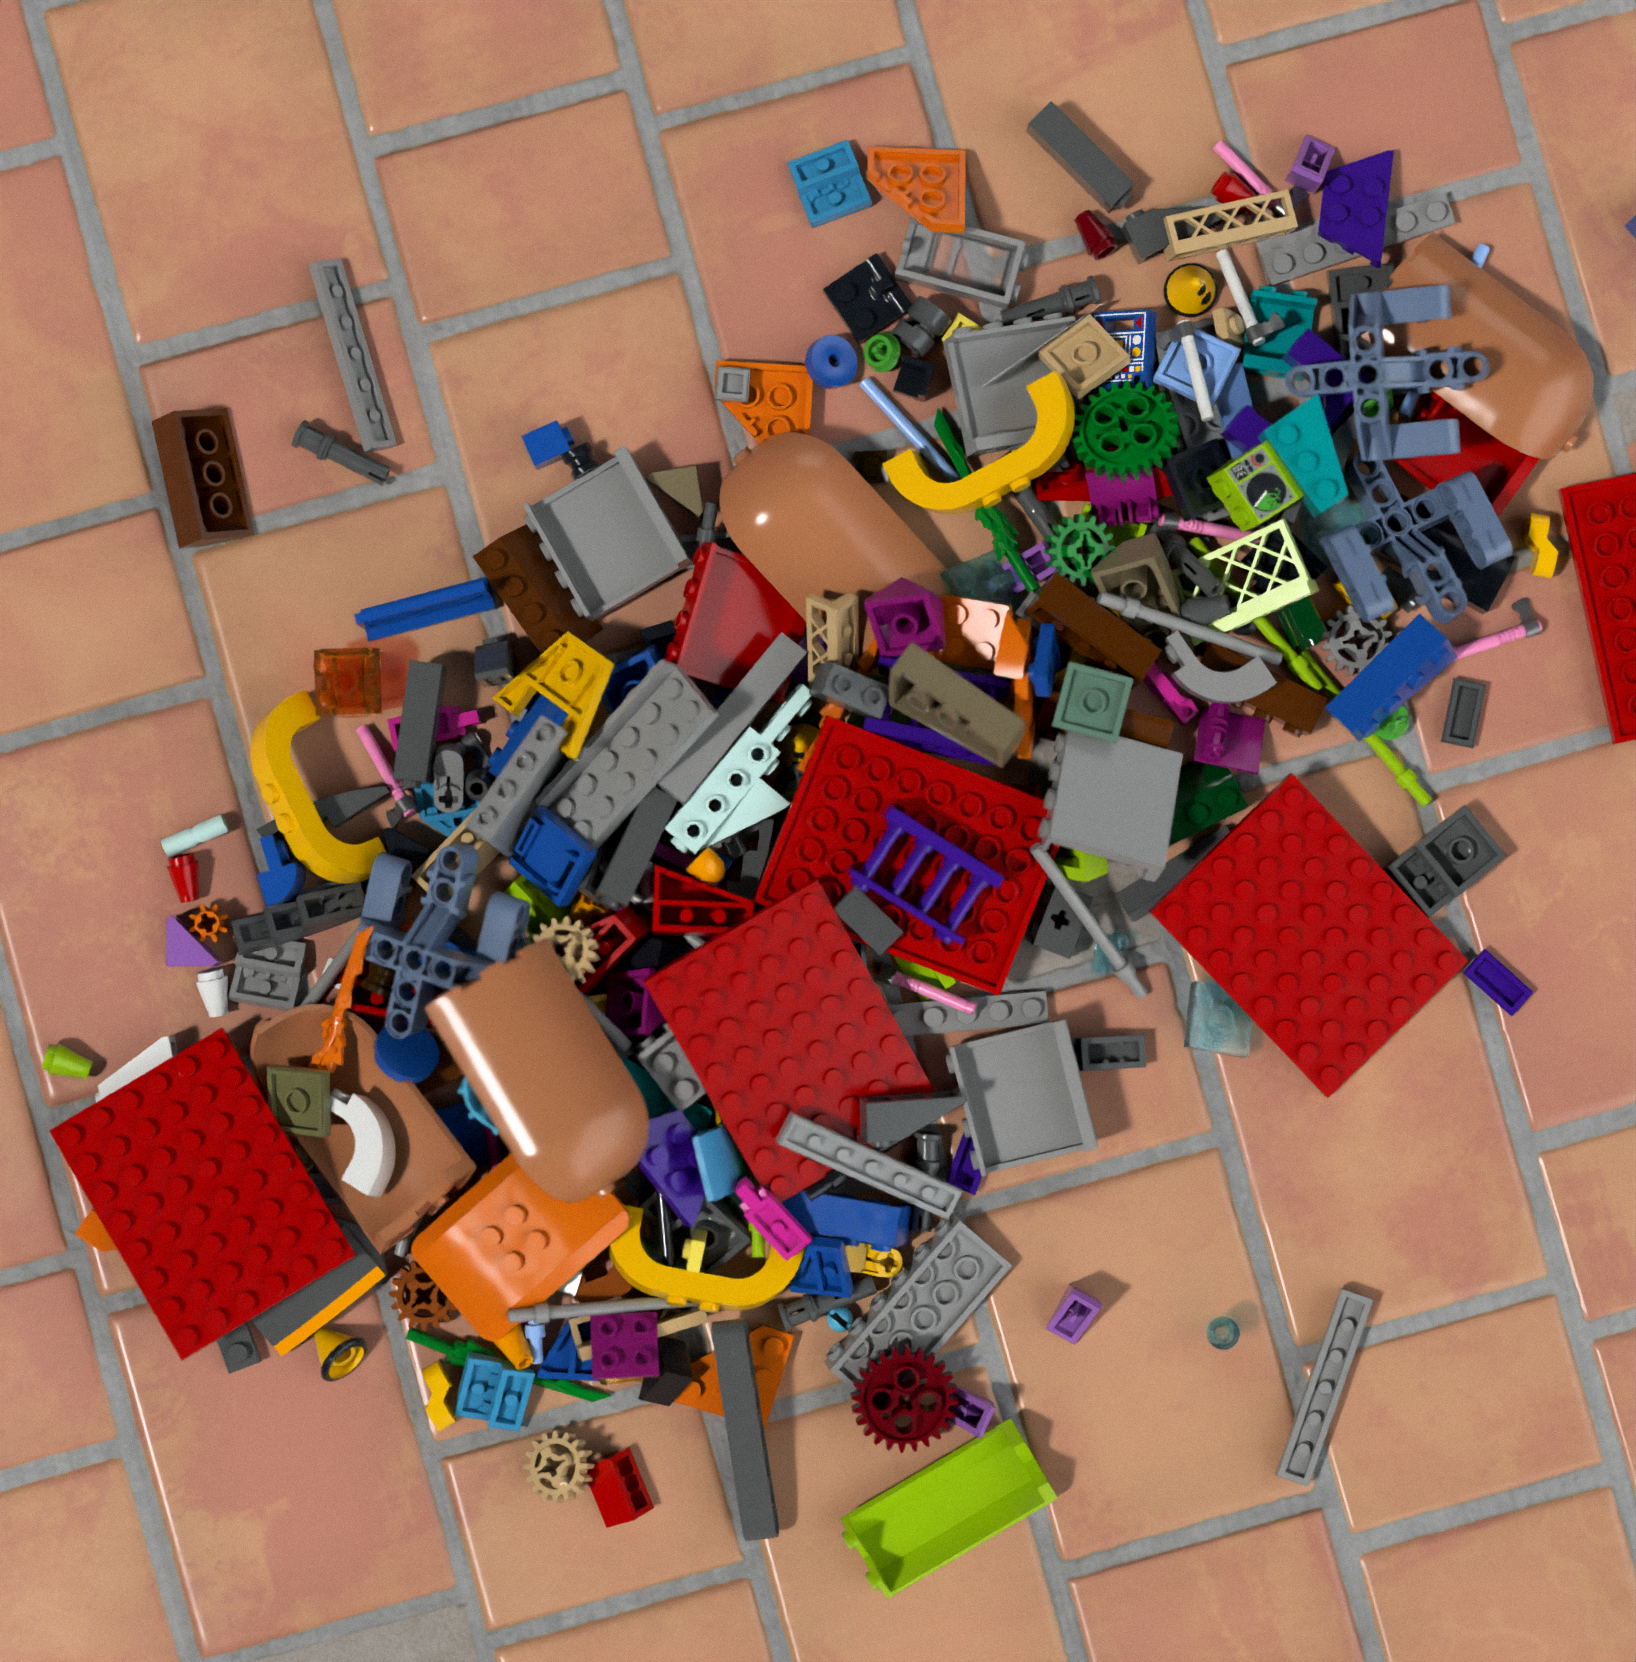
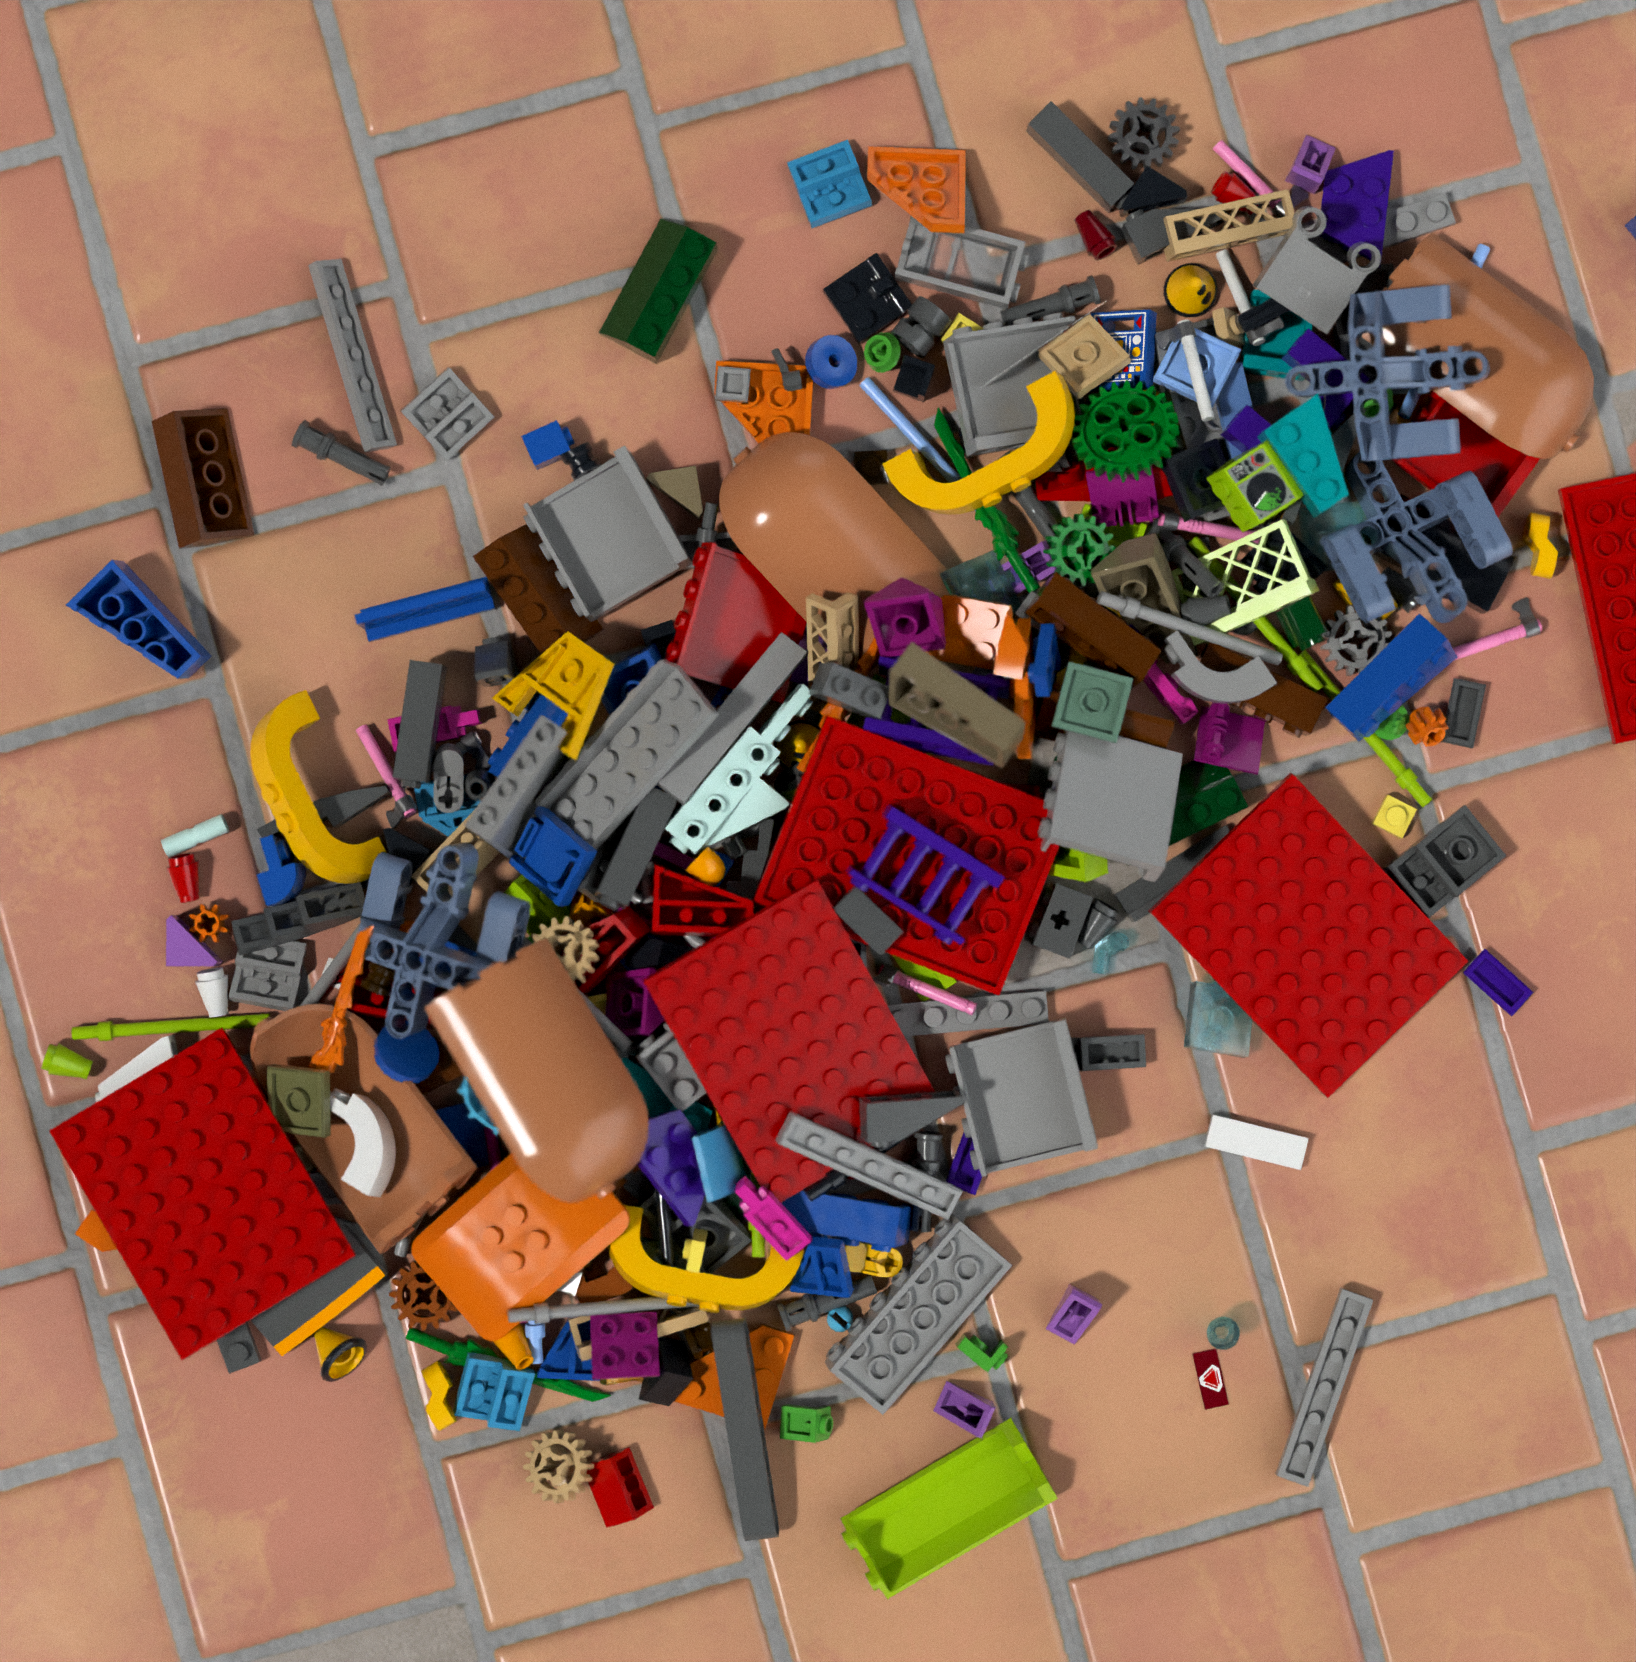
(107, 1030): none -> lime bar
(137, 617): none -> blue wedge
(348, 682): clear orange piece -> none
(447, 413): none -> light grey slope
(659, 289): none -> dark green slope
(699, 1339): none -> dark brown wheel
(791, 379): none -> dark grey hand
(805, 1423): none -> bright green bracket
(924, 1418): dark red gear -> none
(975, 1350): none -> bright green bracket
(1097, 923): none -> dark grey cone
(1122, 967): light grey bar -> none
(1138, 121): none -> flat silver gear
(1152, 192): none -> black slope
(1210, 1379): none -> dark red sticker
(1256, 1142): none -> white tile
(1307, 278): none -> light grey piece
(1394, 816): none -> light yellow plate
(1427, 726): none -> orange gear

